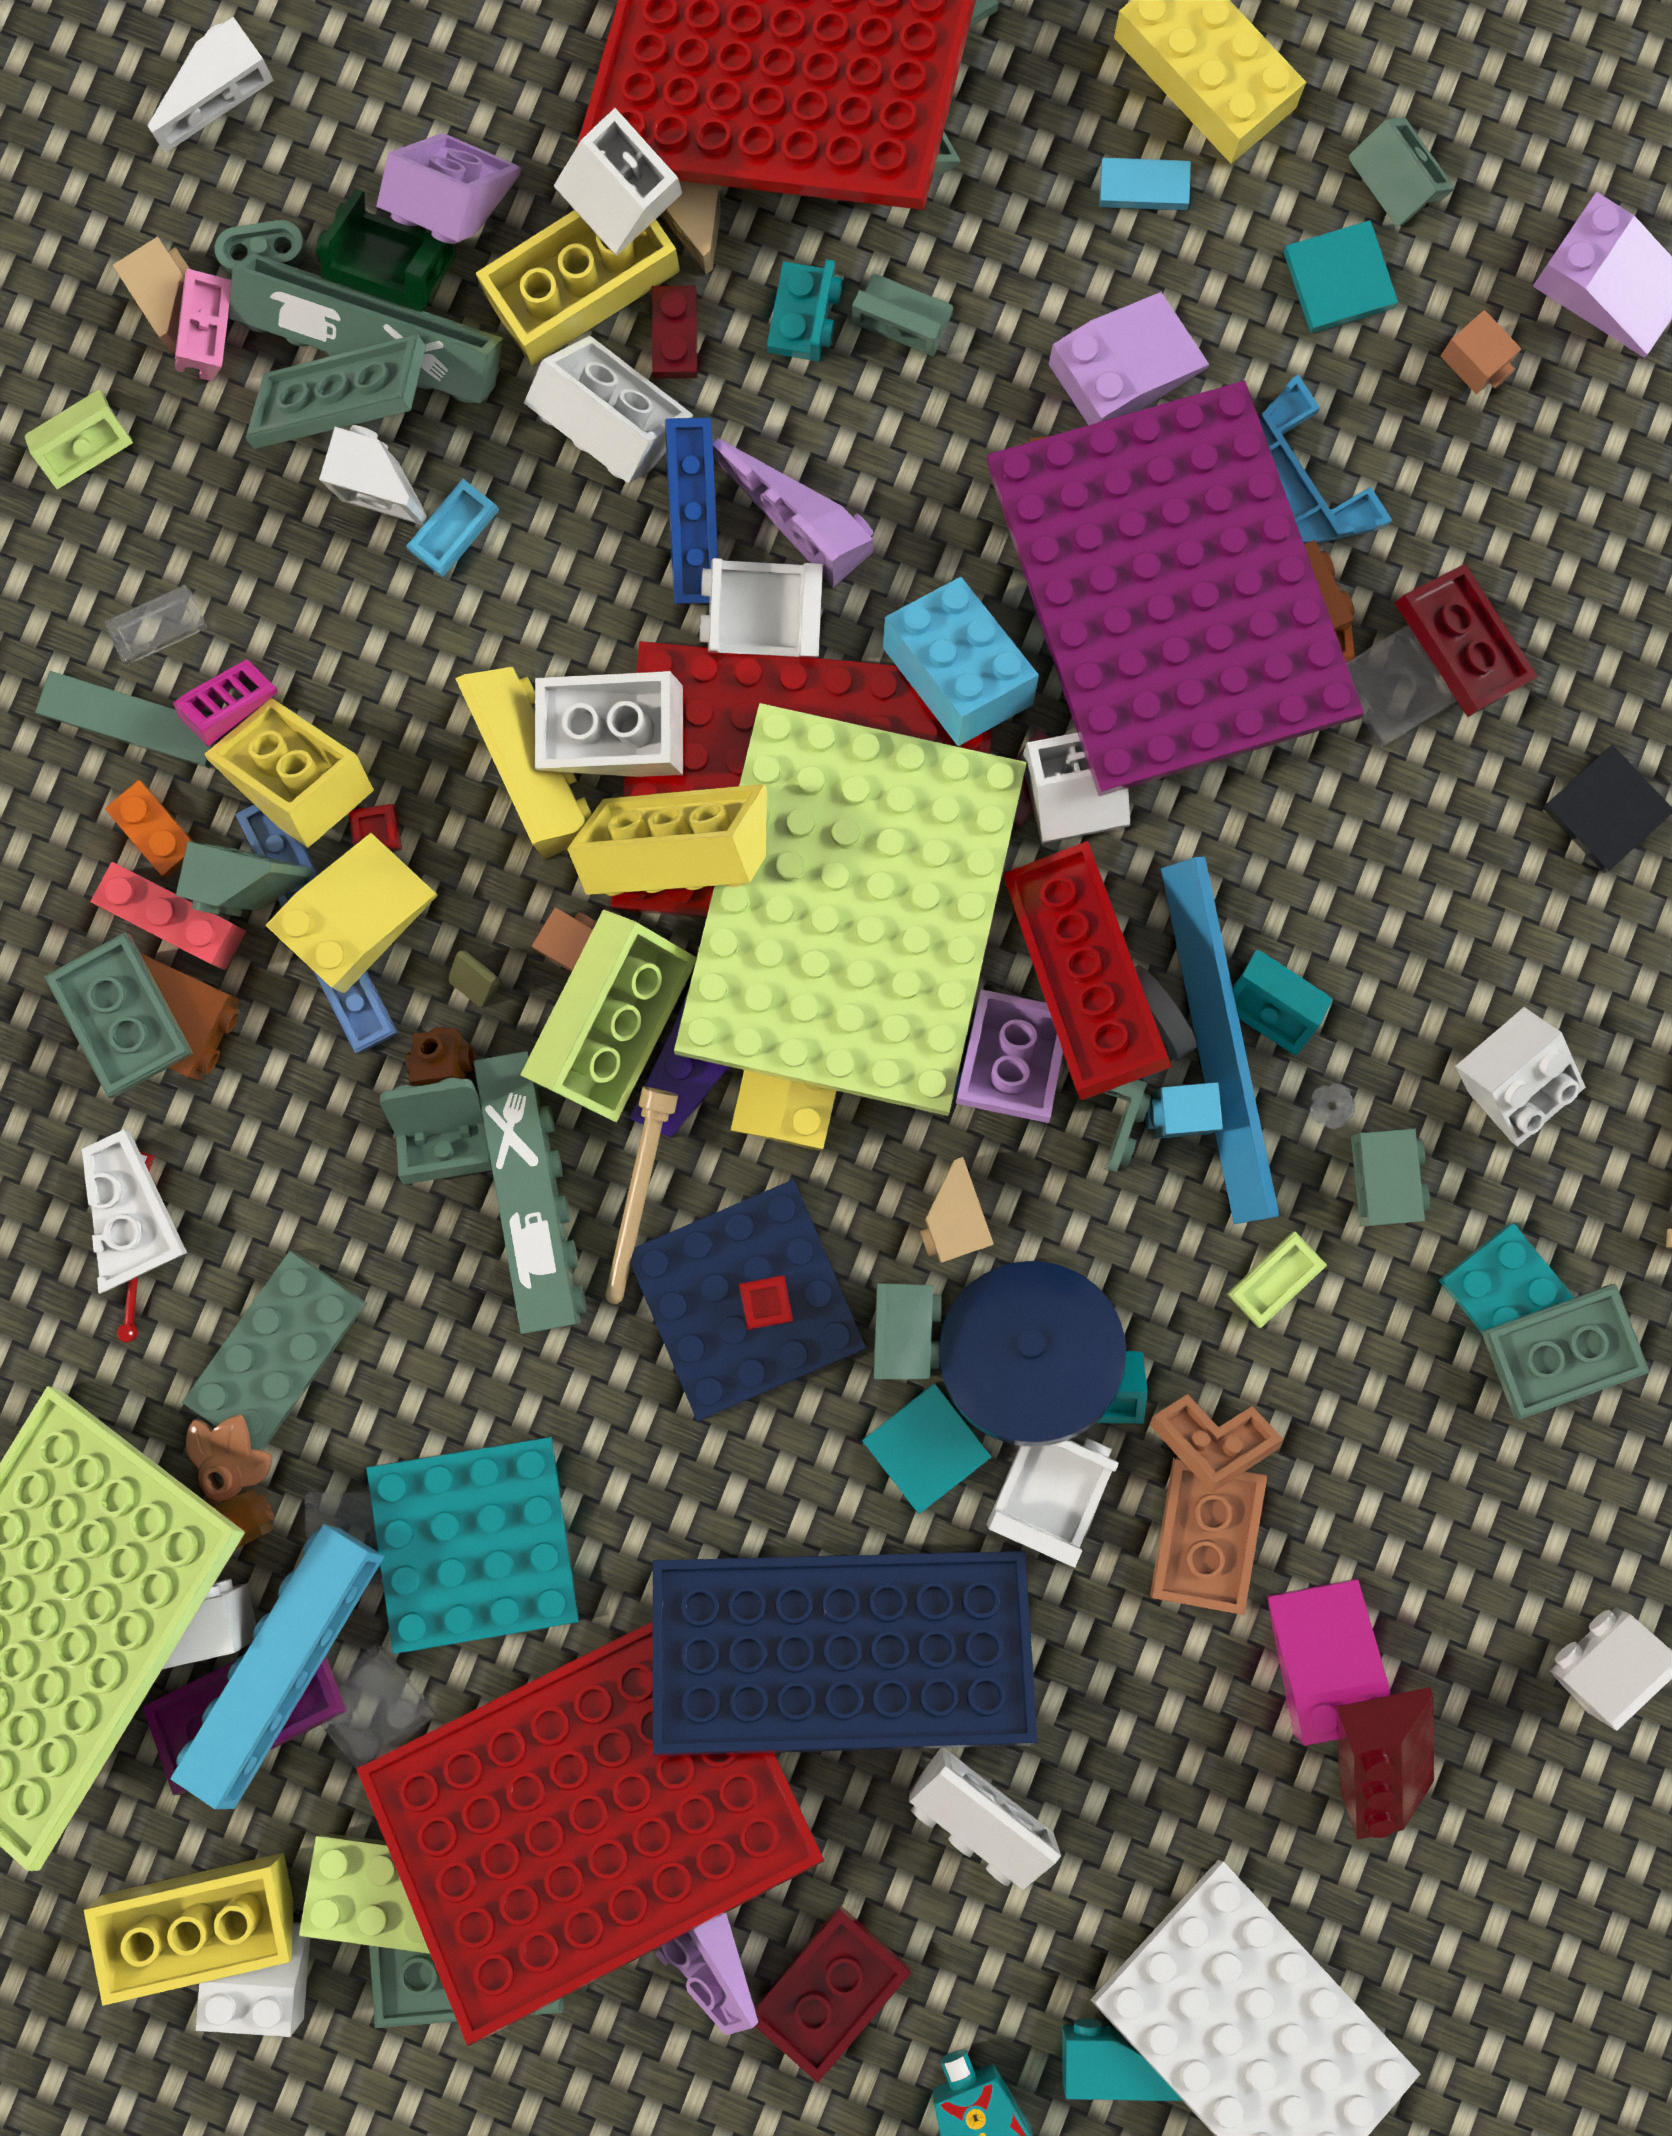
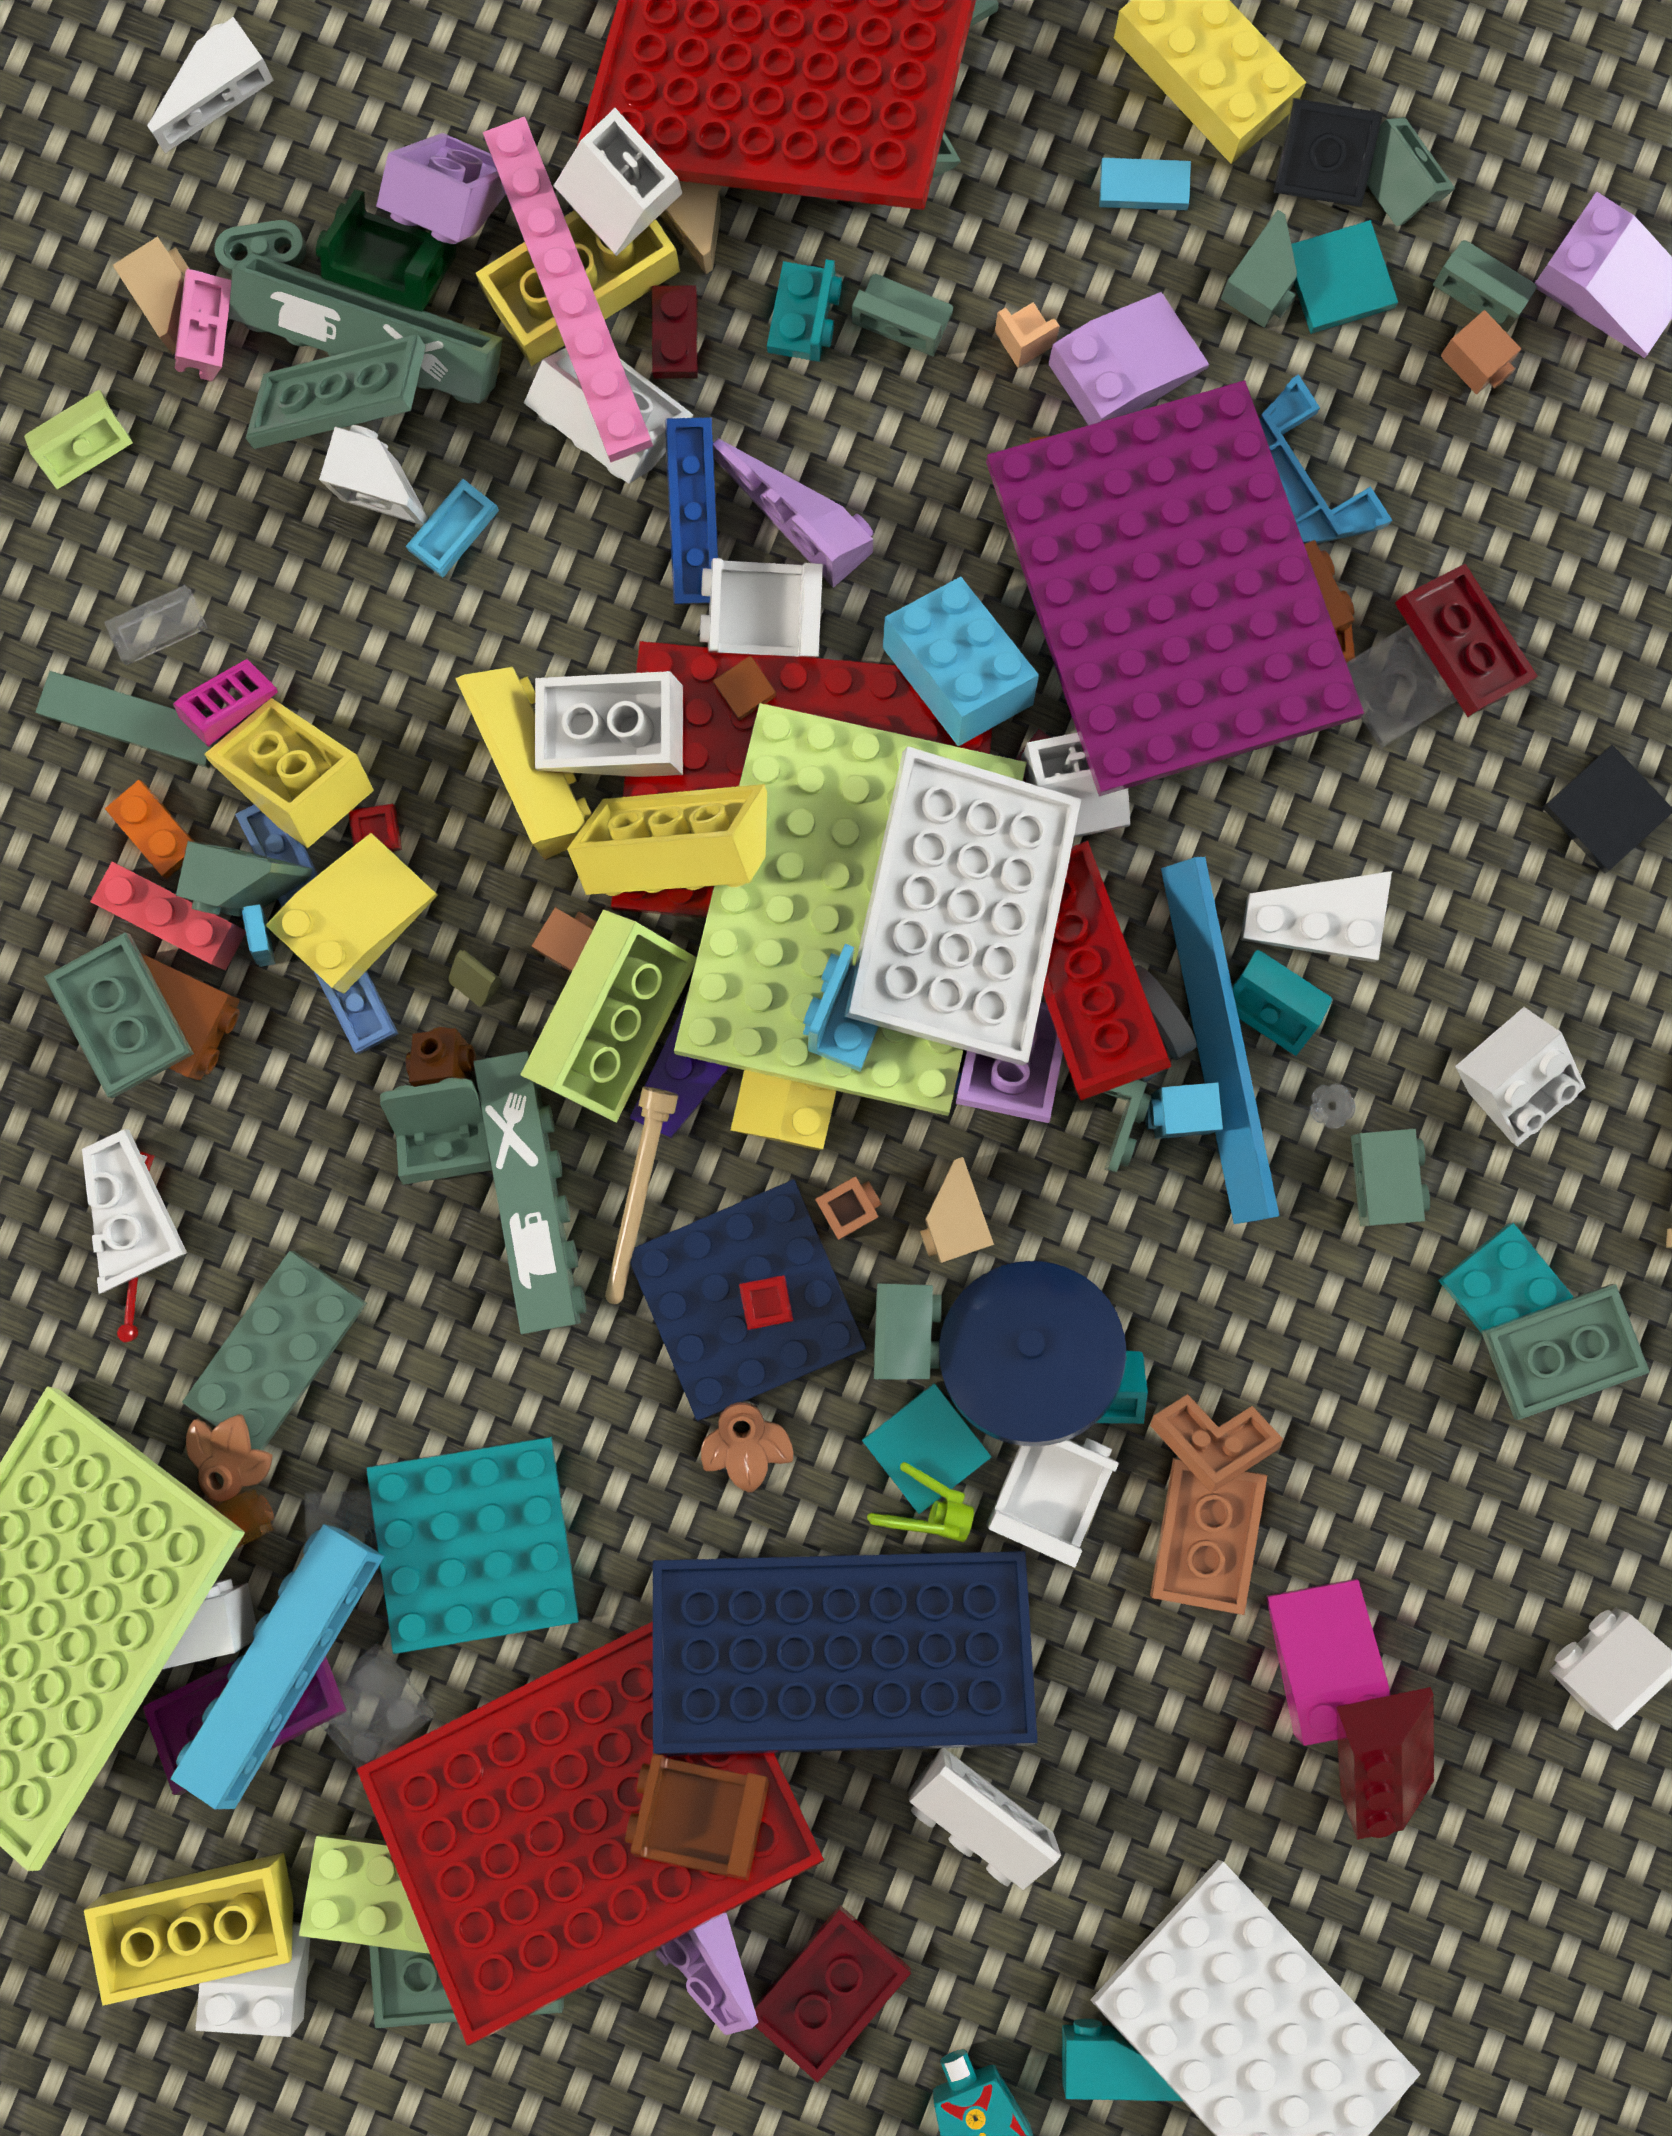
(258, 935): none -> medium azure tile
(568, 289): none -> bright pink plate
(697, 1817): none -> dark orange panel
(744, 688): none -> dark orange tile
(745, 1453): none -> nougat plate
(827, 1029): none -> medium azure bracket
(849, 1206): none -> nougat brick
(946, 1518): none -> lime plant
(963, 907): none -> white plate
(1025, 333): none -> light nougat panel
(1265, 275): none -> sand green slope
(1276, 1279): yellowish green tile -> none
(1322, 917): none -> white wing
(1327, 152): none -> black tile
(1485, 284): none -> sand green panel

